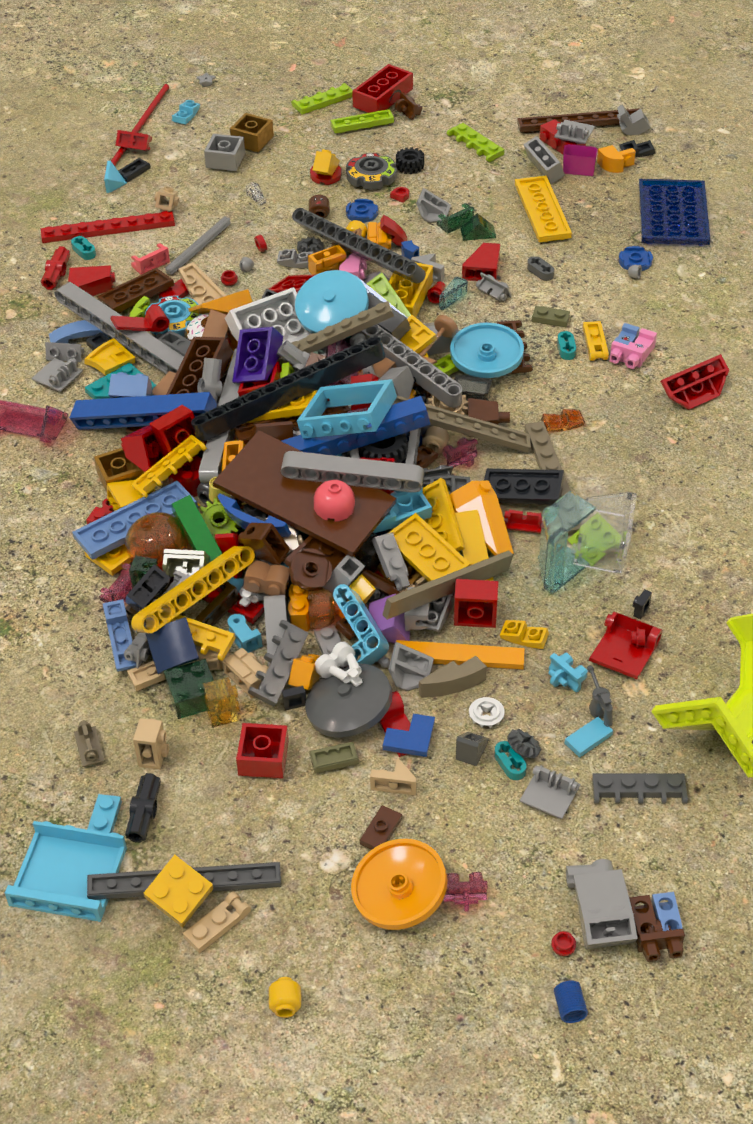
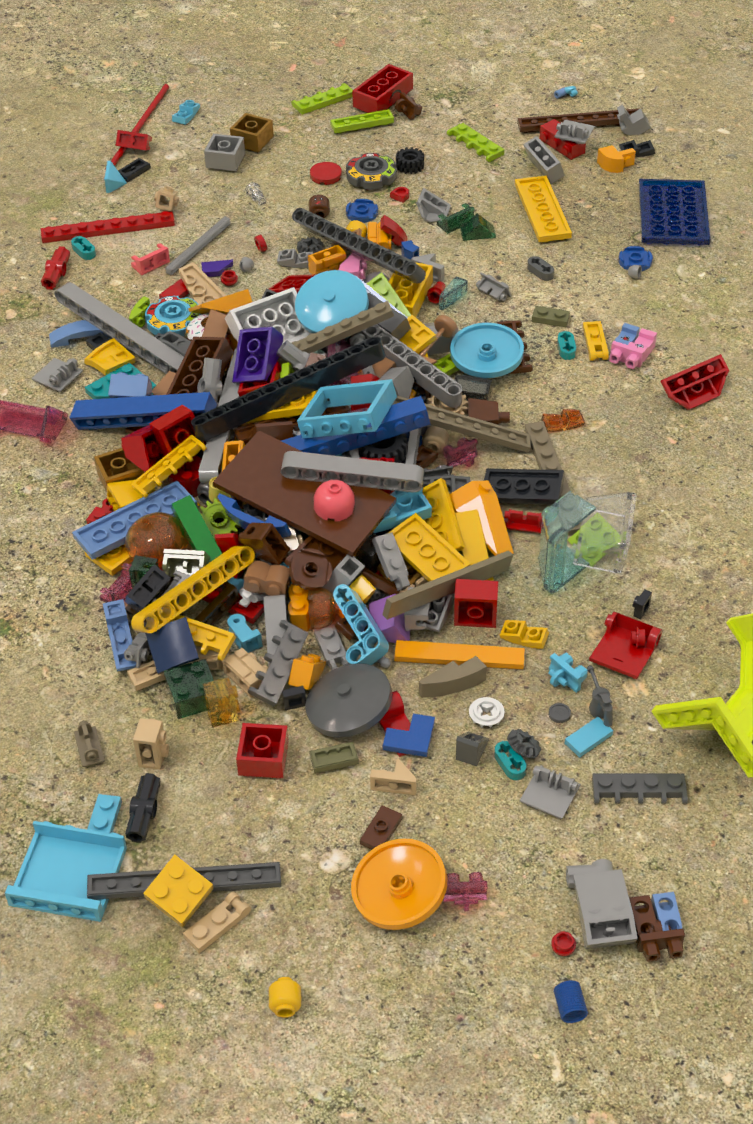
(63, 351): light grey hinge -> none
(93, 278): red slope -> none
(133, 290): reddish brown plate -> none
(154, 320): red door -> none
(206, 79): light grey plate -> none
(216, 268): none -> dark purple tile
(325, 162): yellow slope -> none
(341, 656): white piece -> none
(409, 667): light grey slope -> none
(483, 260): red slope -> none
(559, 713): none -> dark grey piece
(566, 90): none -> arm
(579, 160): dark pink piece -> none

